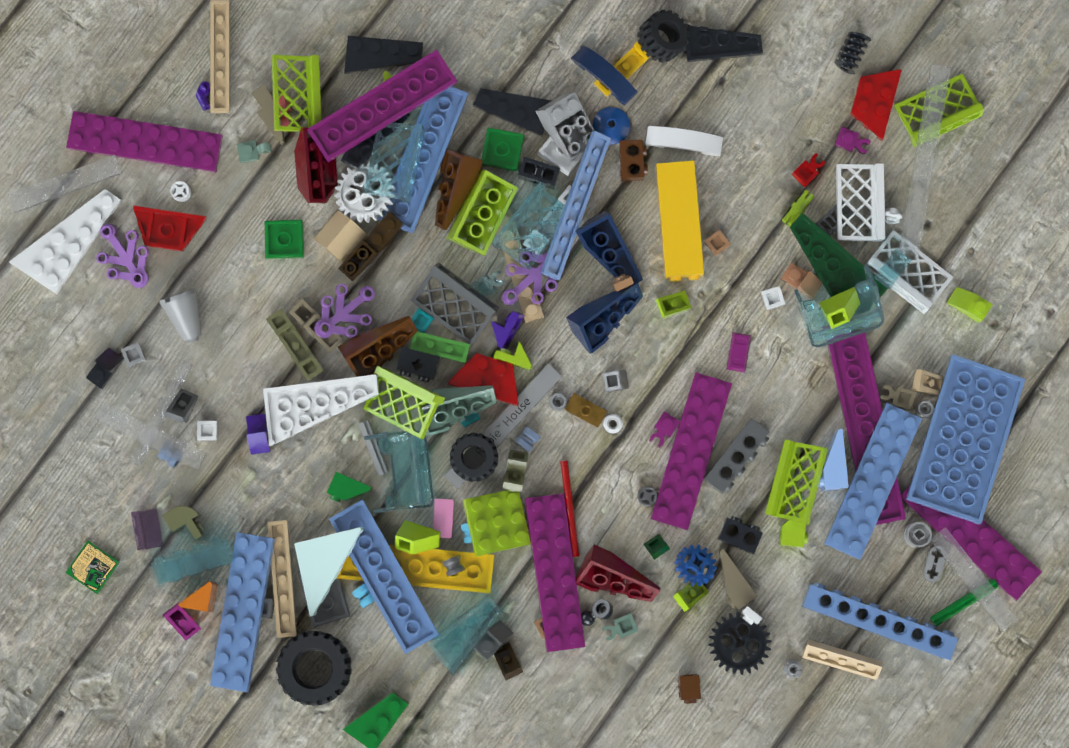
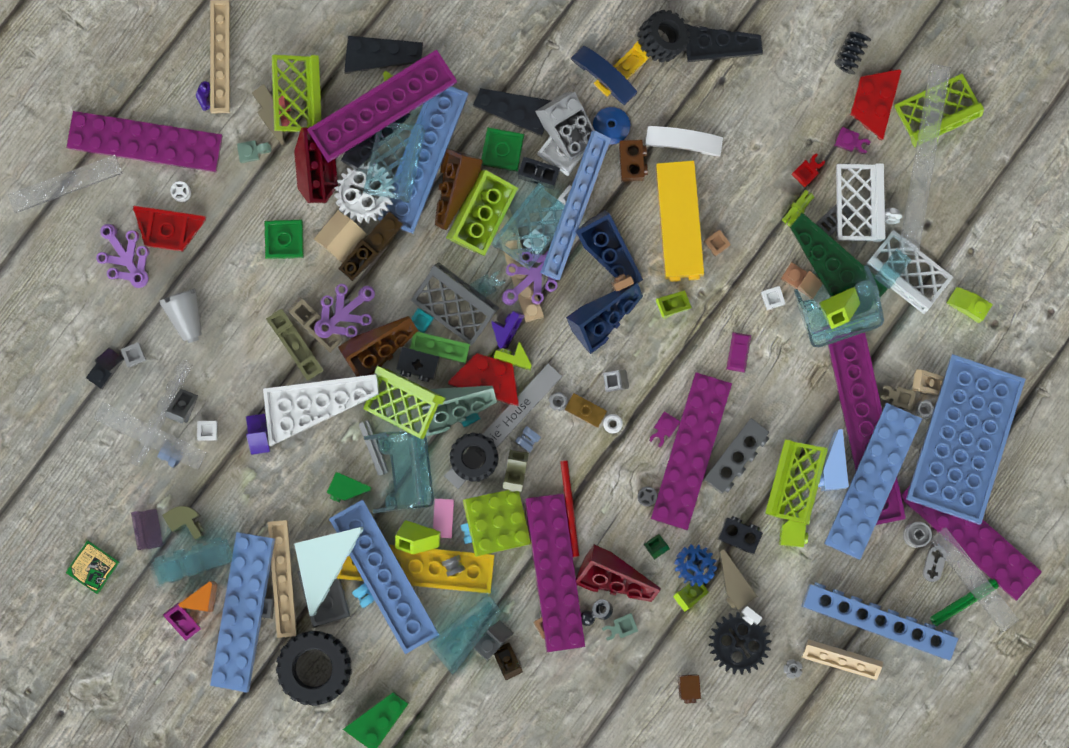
(61, 249): white wing -> none

